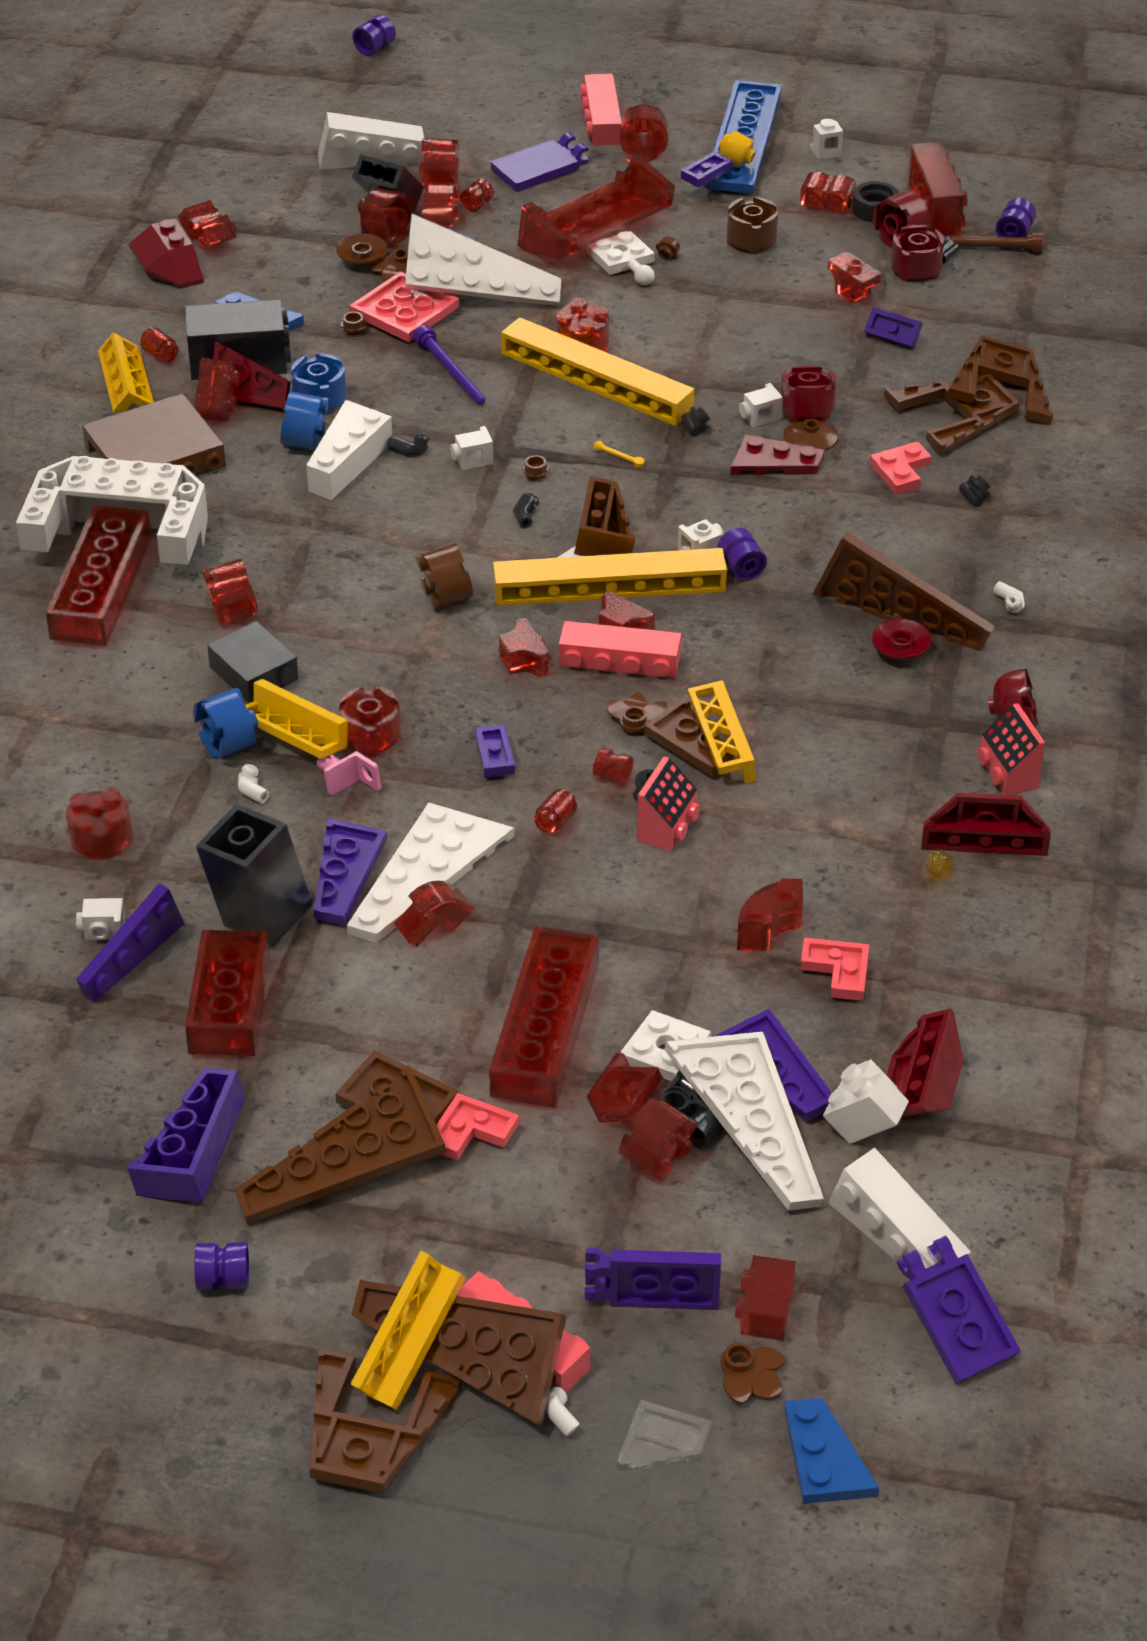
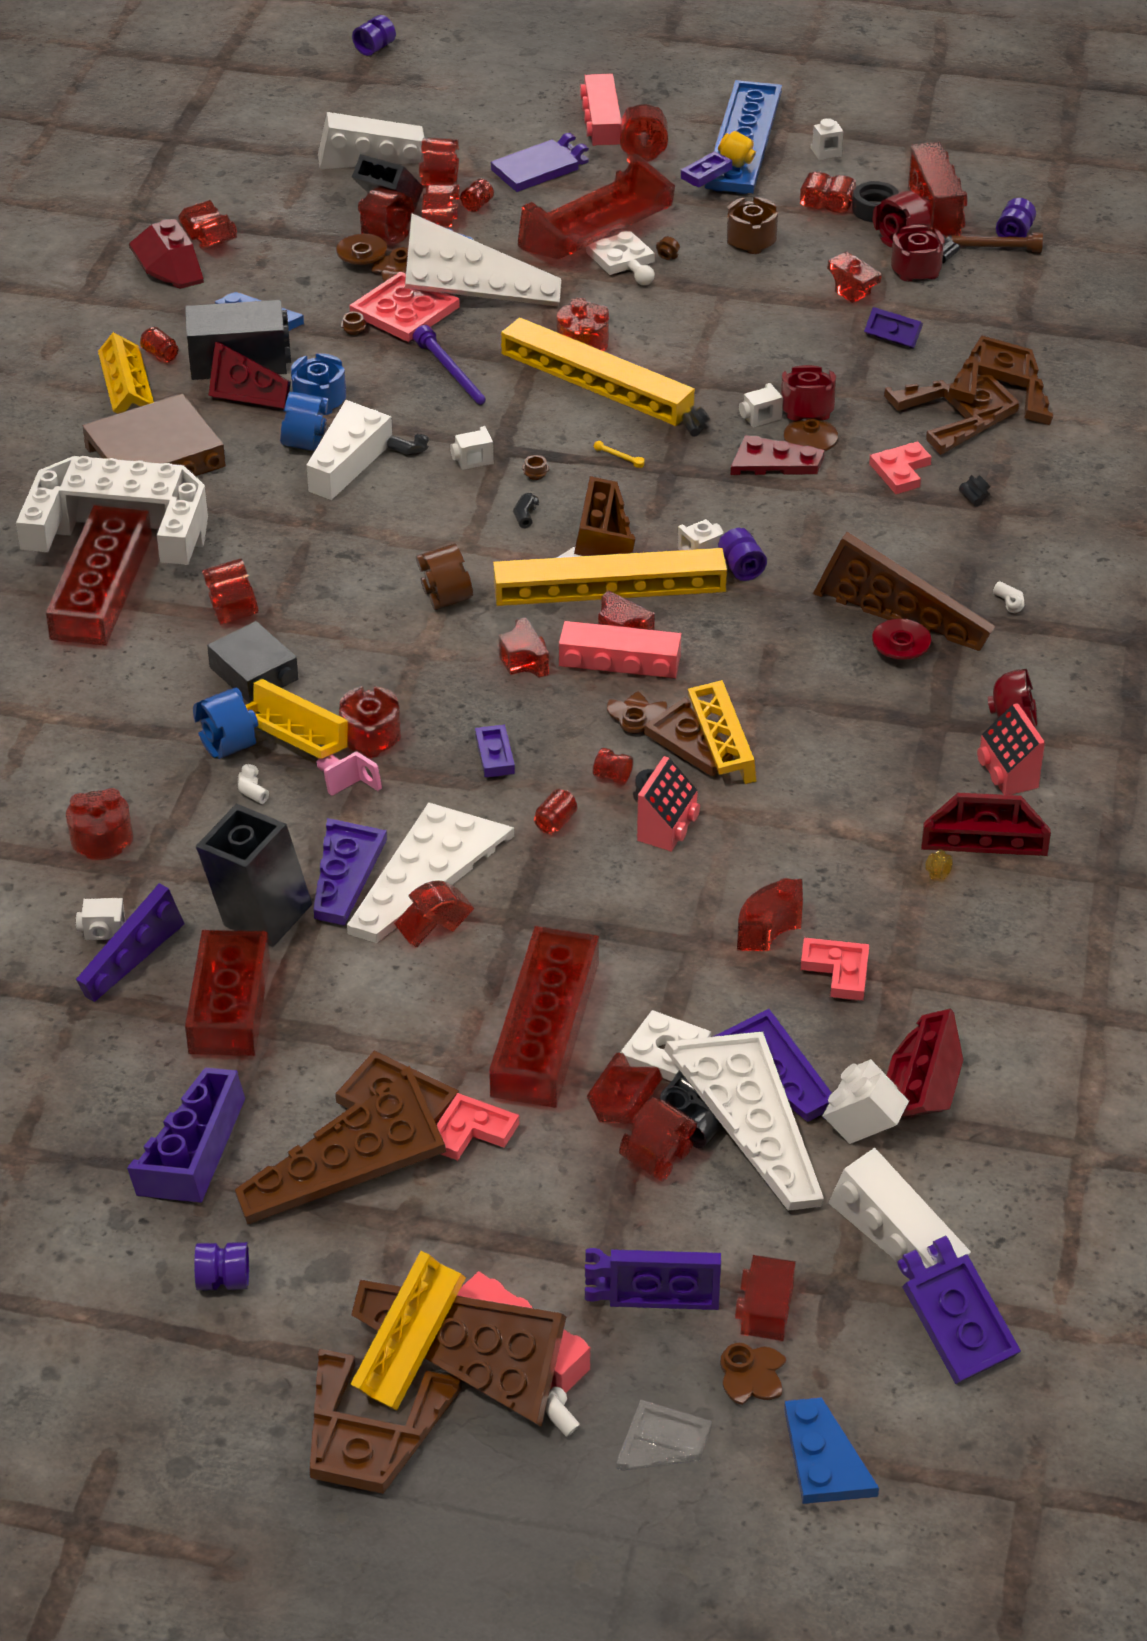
(216, 389): clear red brick -> none

